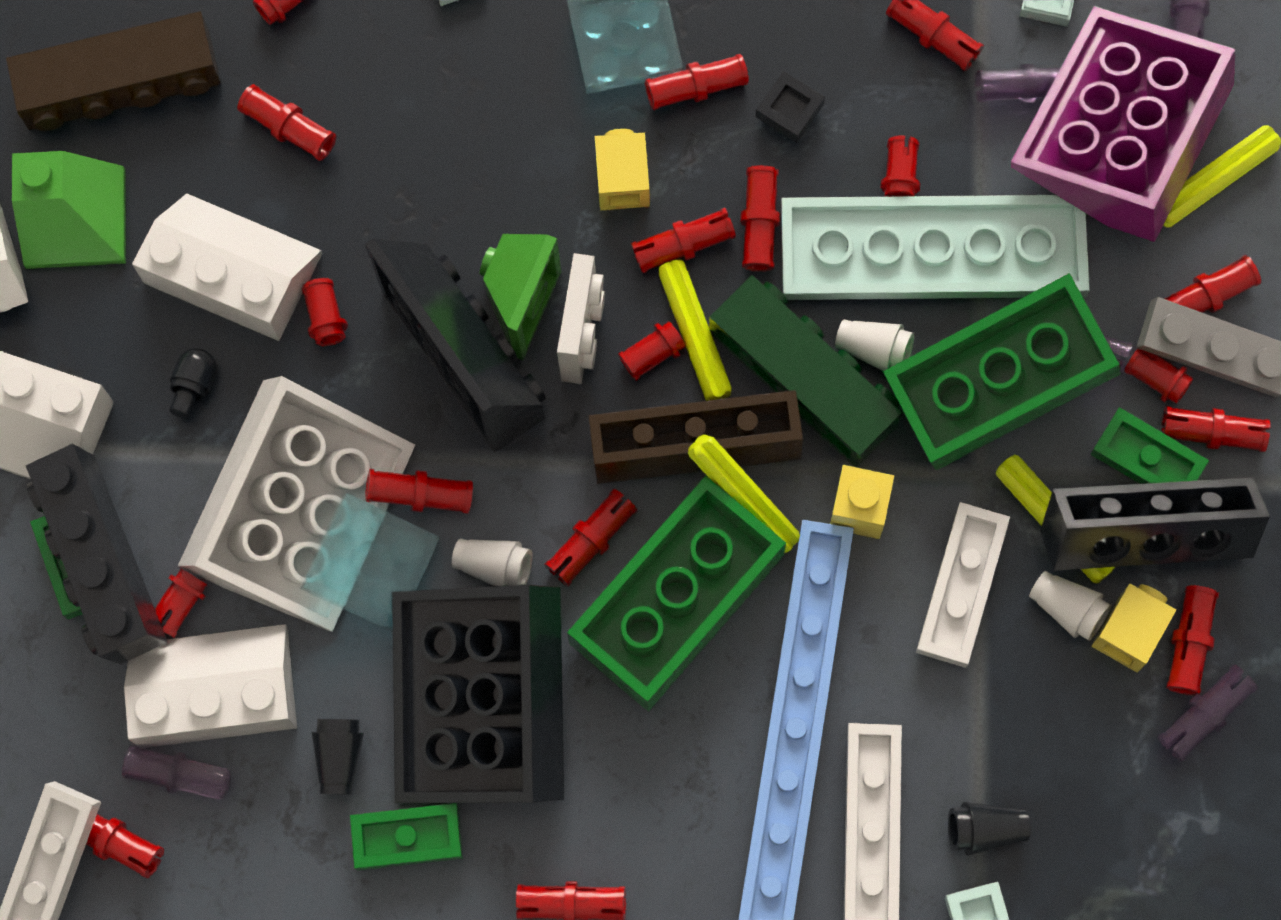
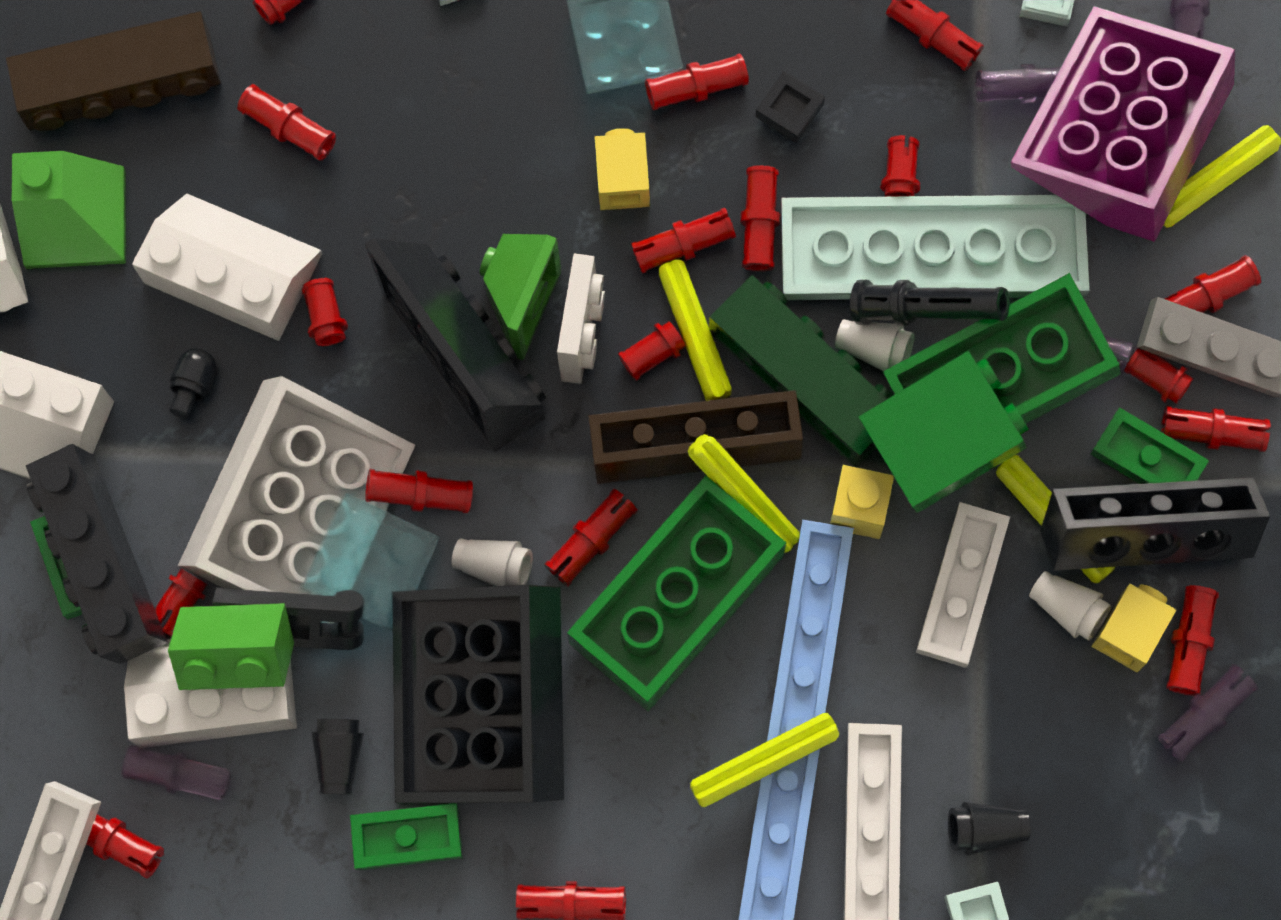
(231, 646): none -> bright green brick
(307, 613): none -> black plate
(764, 759): none -> neon yellow axle
(906, 303): none -> black pin
(945, 430): none -> green brick

